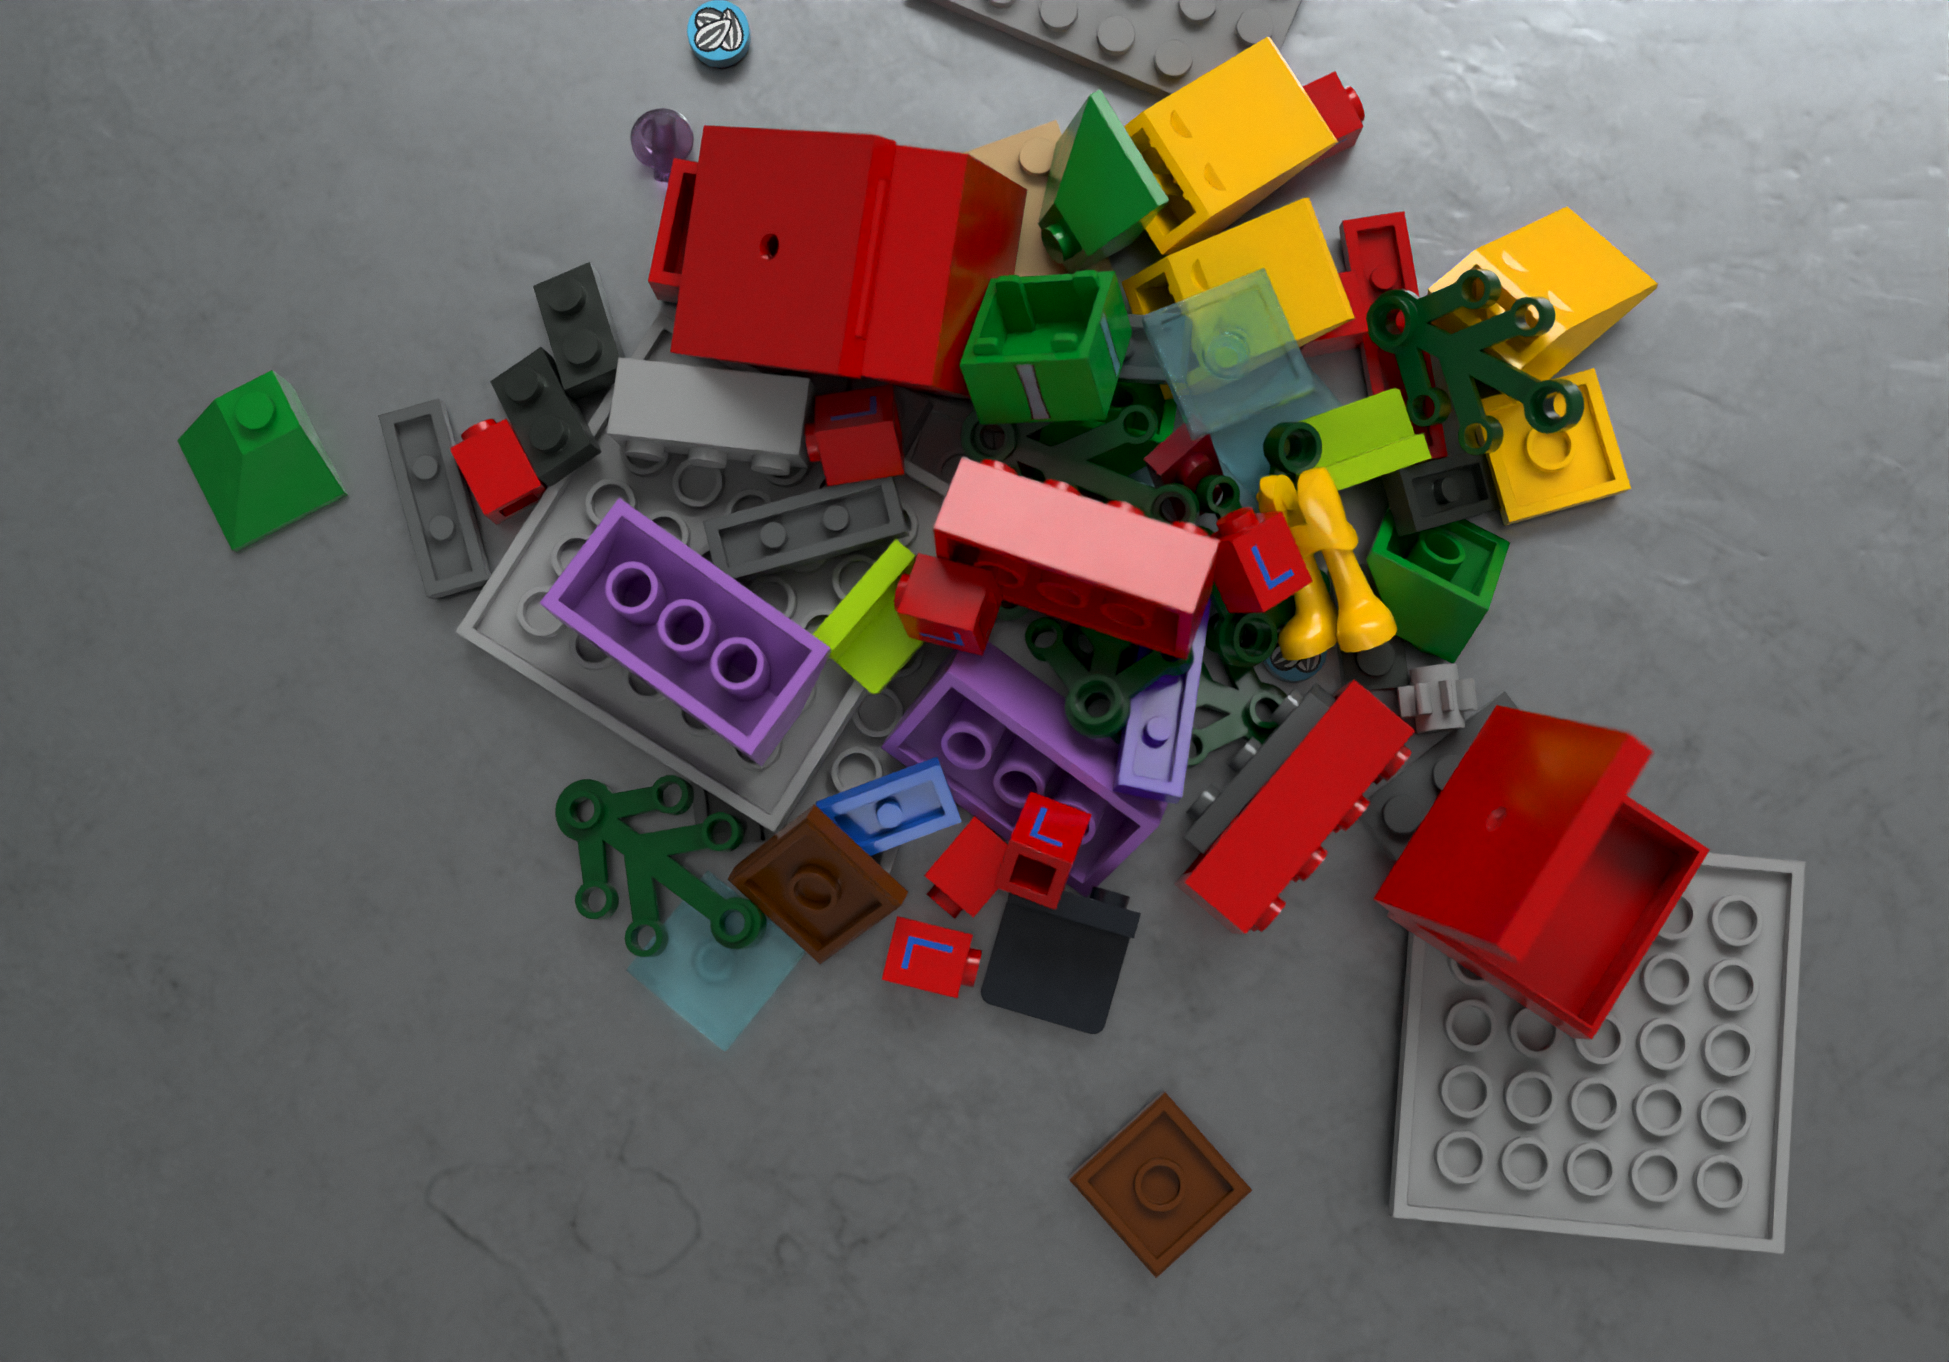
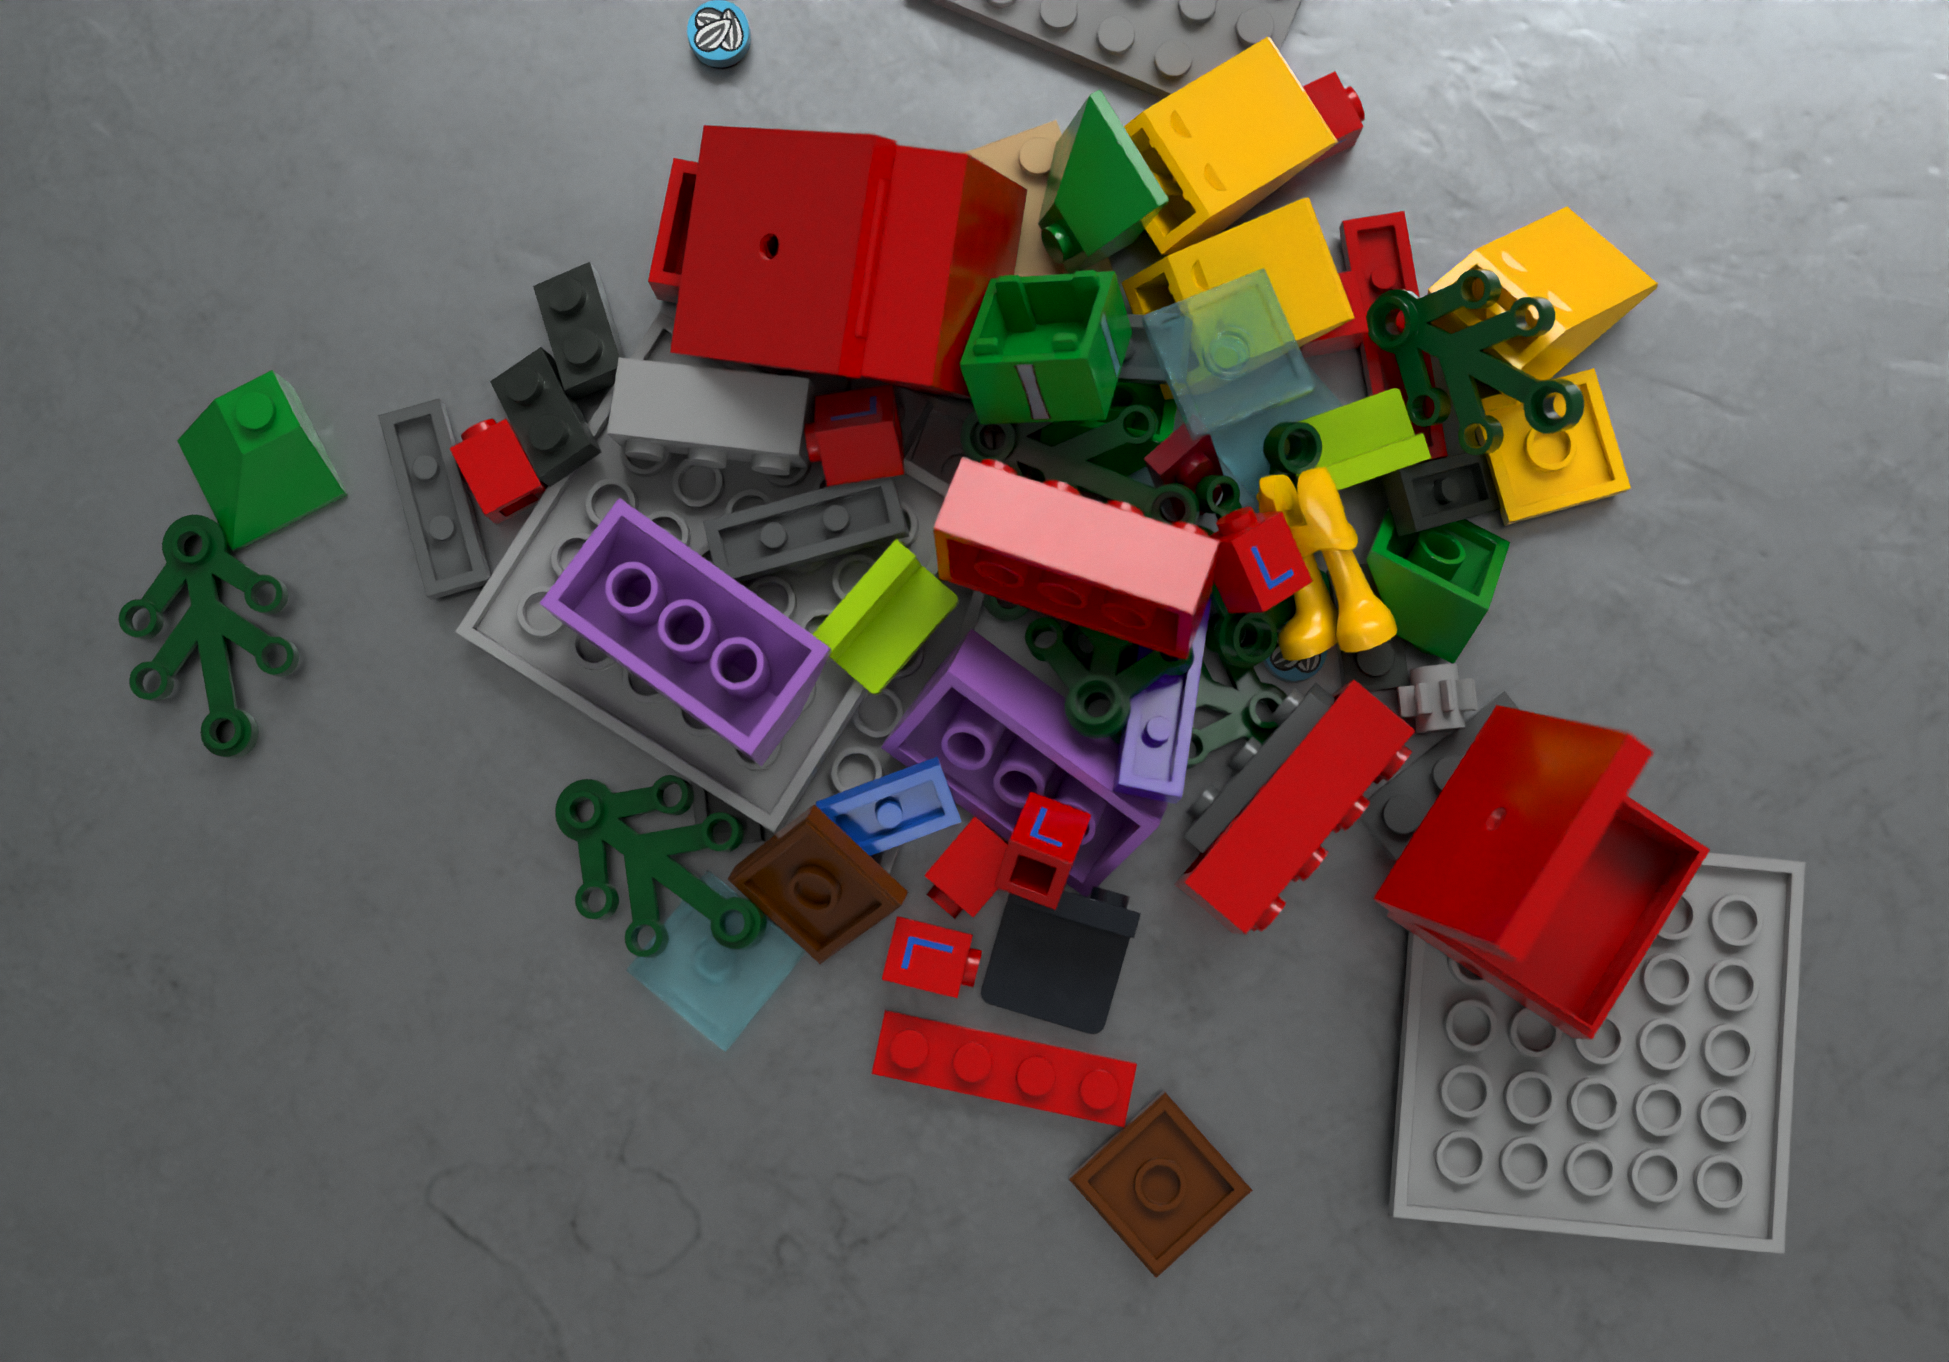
(207, 625): none -> dark green plant
(659, 138): clear purple plate -> none
(948, 603): red brick -> none
(1004, 1068): none -> red plate

